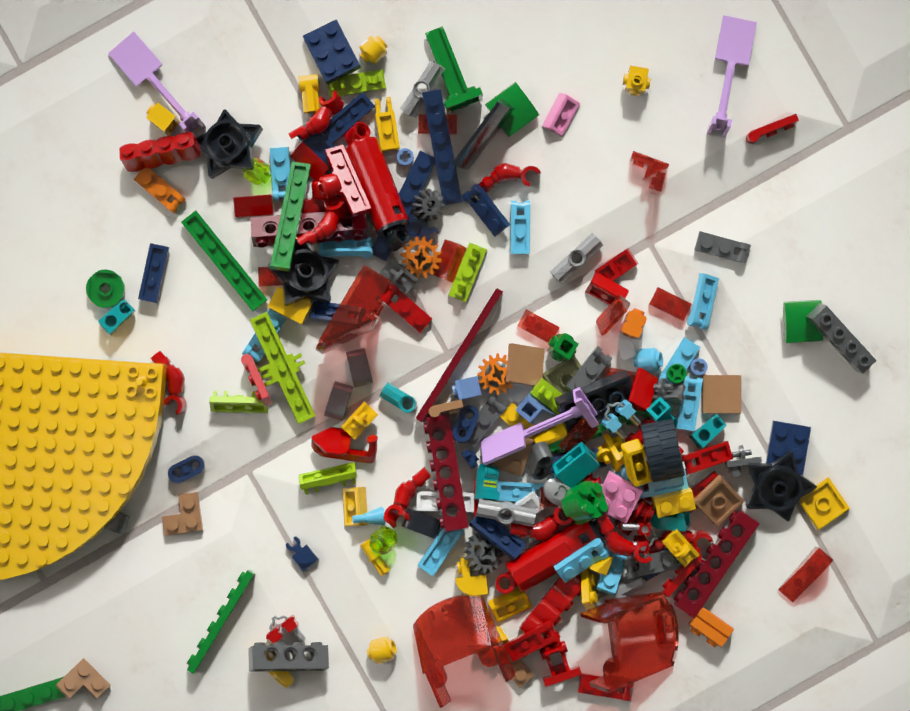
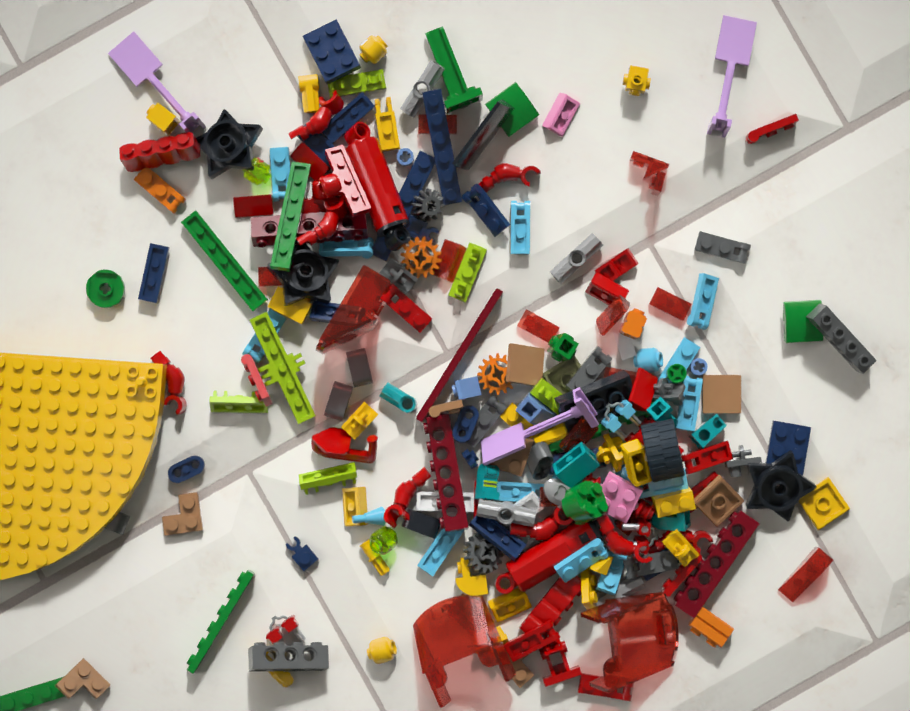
(116, 317): teal leg -> none

